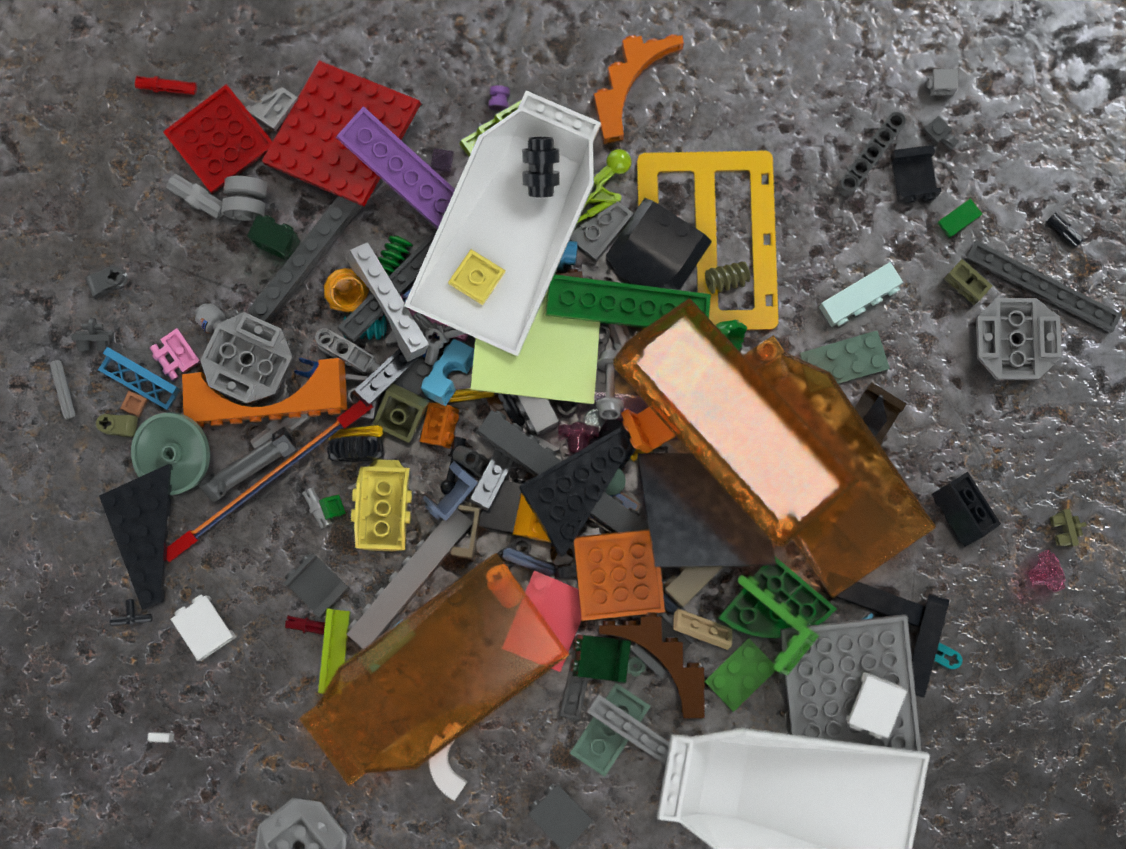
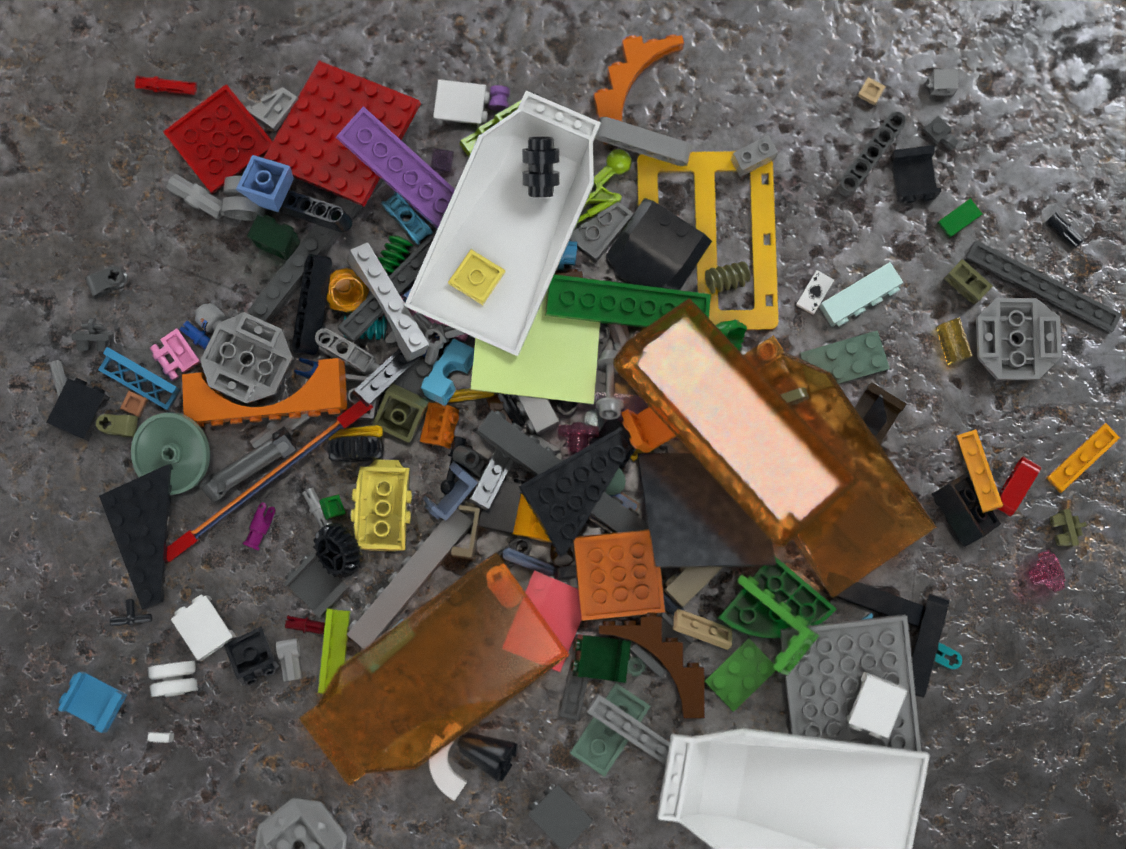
(77, 408): none -> black panel
(92, 701): none -> dark azure panel
(173, 681): none -> white wheel
(198, 337): none -> blue pin
(251, 656): none -> black plate
(259, 526): none -> magenta piece
(266, 182): none -> medium blue slope
(289, 653): none -> light grey piece
(311, 303): none -> black beam
(316, 212): none -> black beam
(337, 550): none -> black gear
(415, 227): none -> medium azure piece
(461, 102): none -> white panel
(488, 753): none -> black cone
(644, 141): none -> light grey beam
(754, 155): none -> light grey brick
(795, 396): none -> olive beam
(815, 292): none -> white tile
(871, 91): none -> tan plate
(954, 341): none -> clear yellow brick
(979, 471): none -> light orange tile
(1018, 485): none -> red beam
(1082, 458): none -> light orange tile

